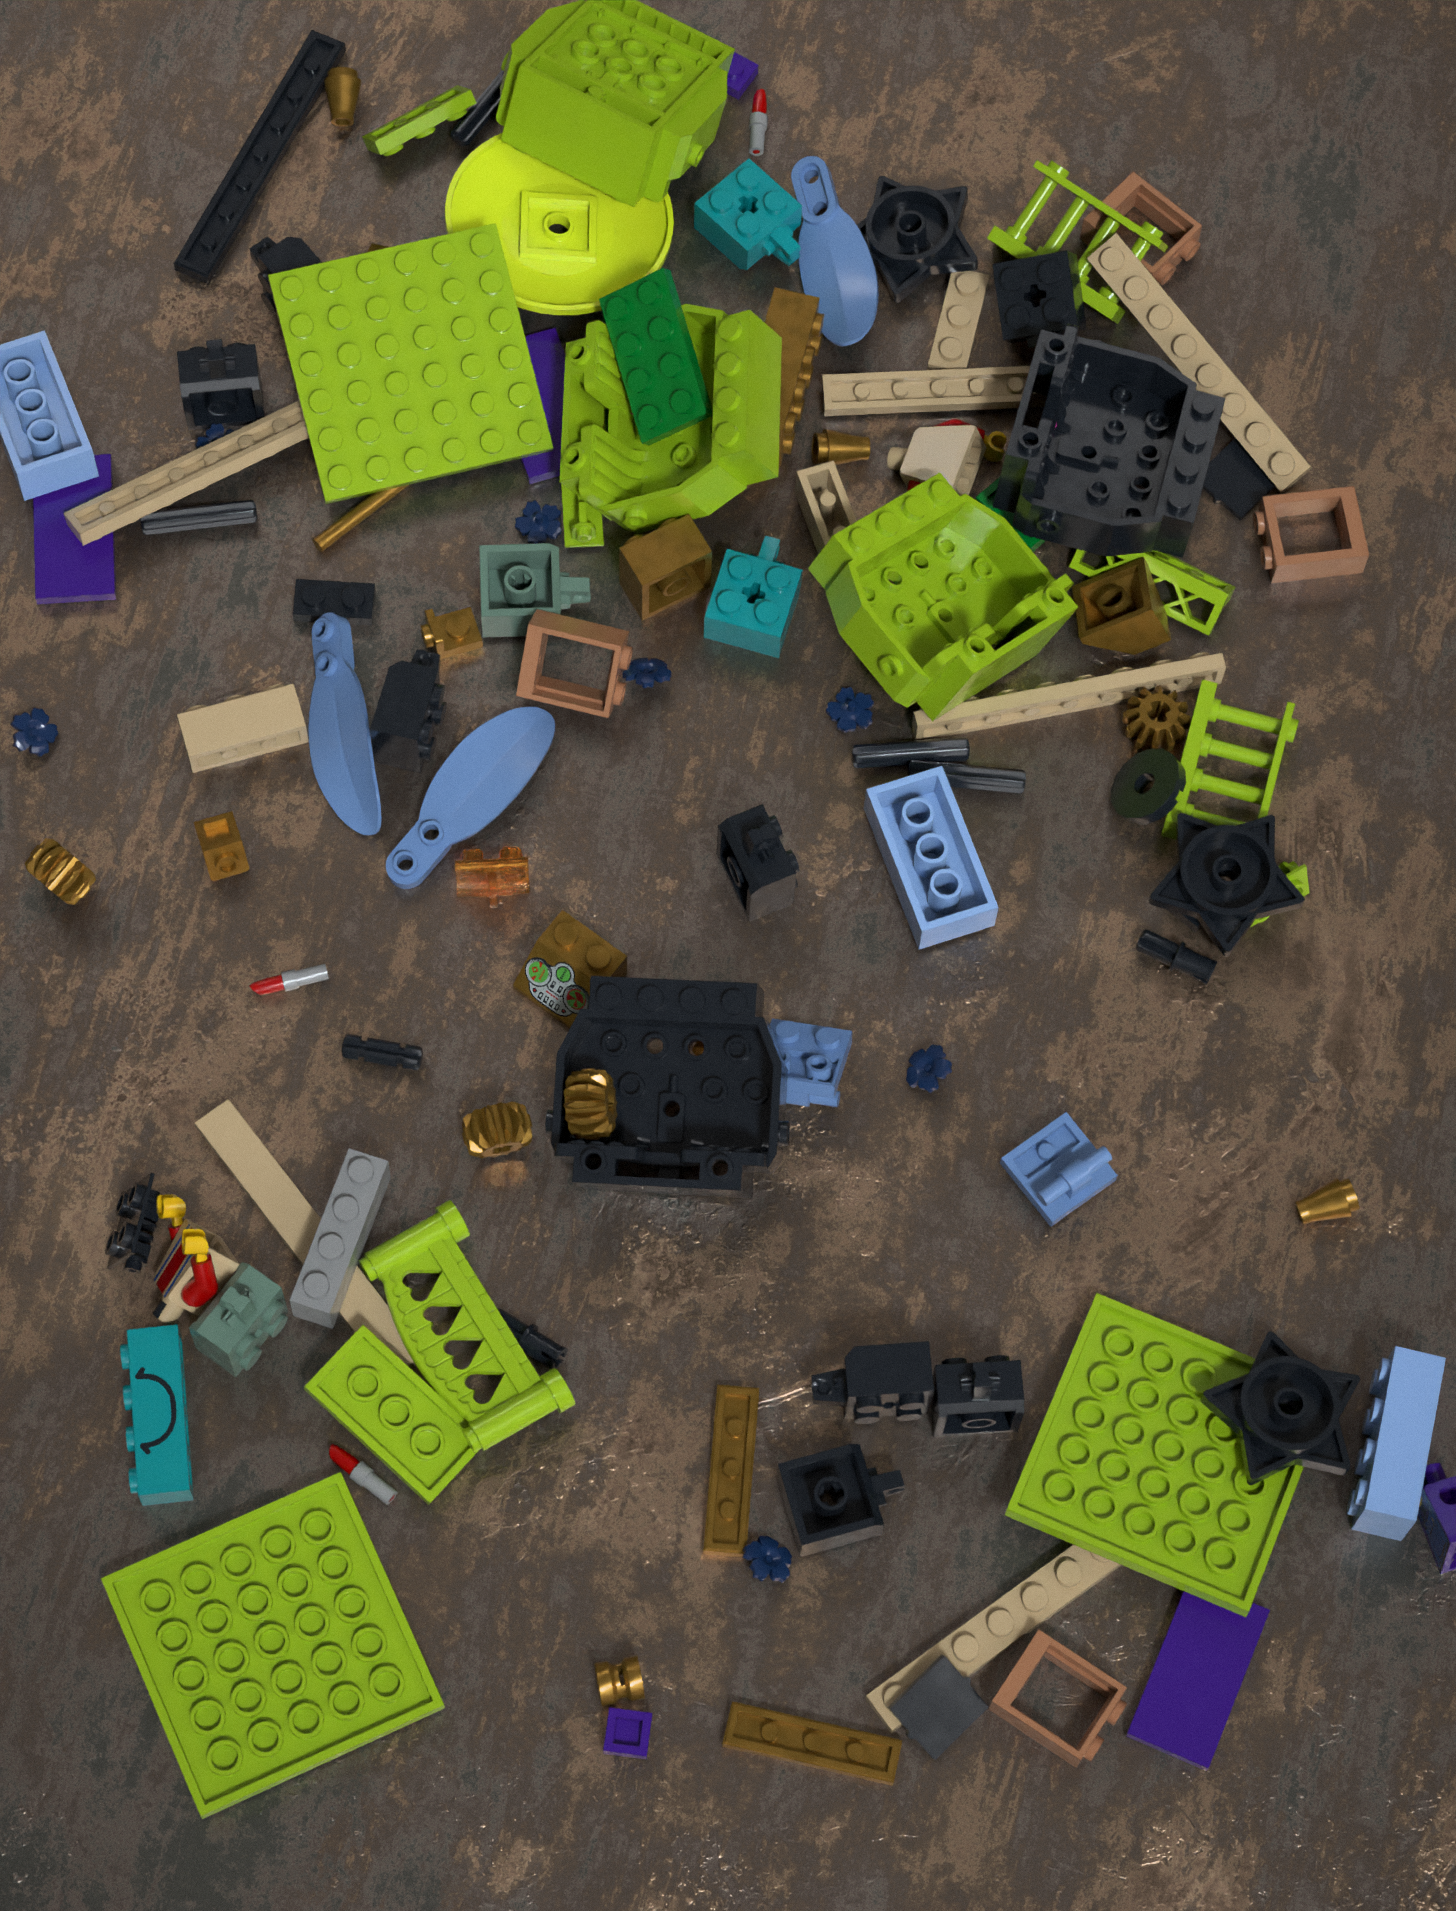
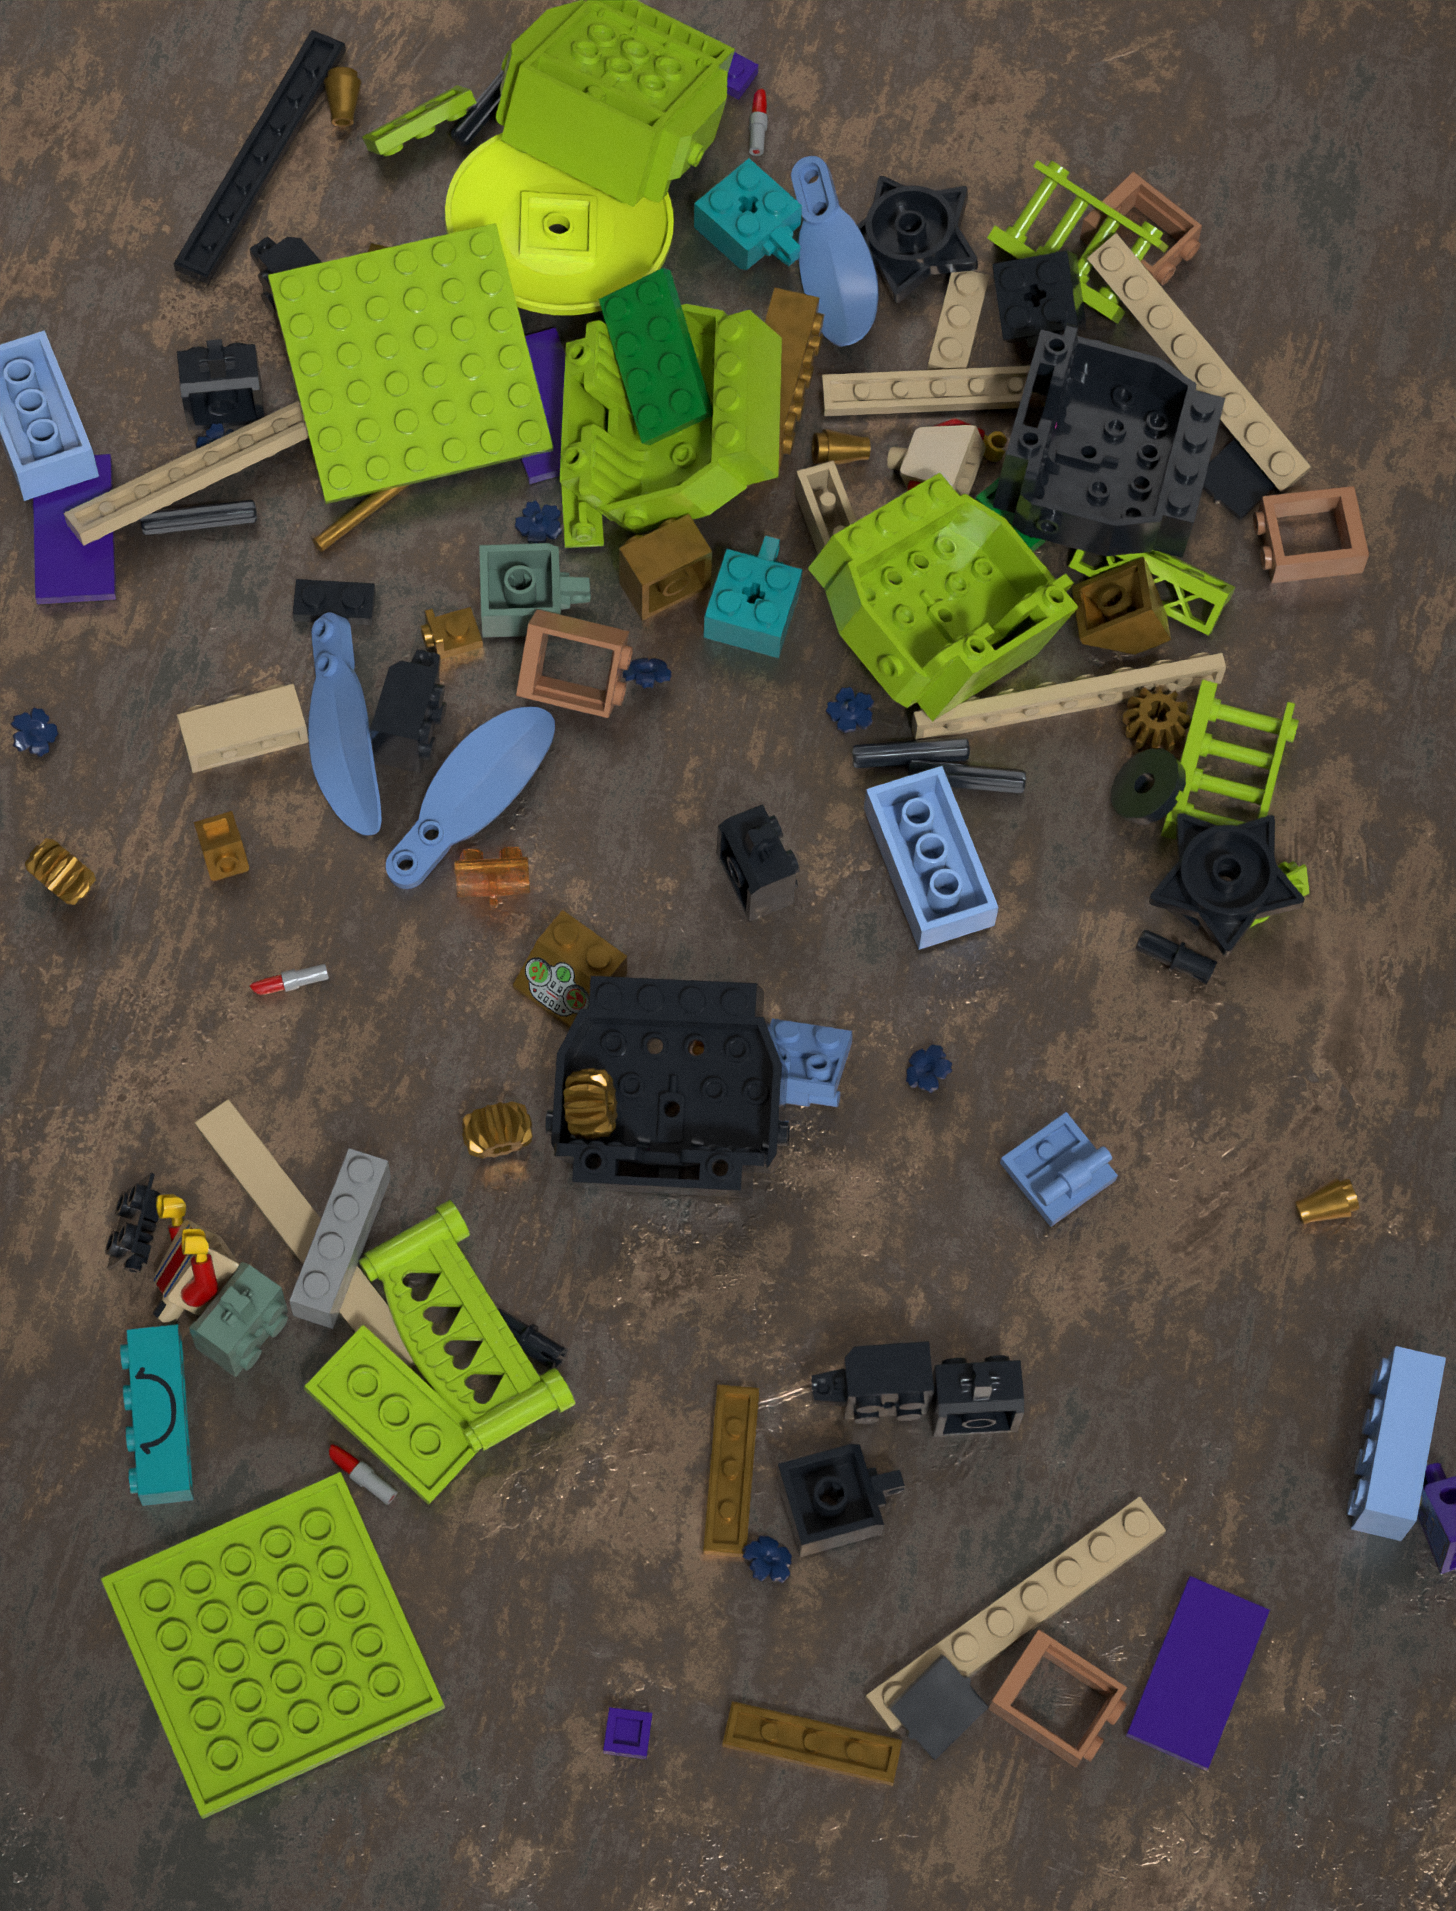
(382, 1052): black axle -> none
(609, 1681): pearl gold wheel -> none
(1145, 1467): lime plate -> none
(1277, 1440): black plate -> none

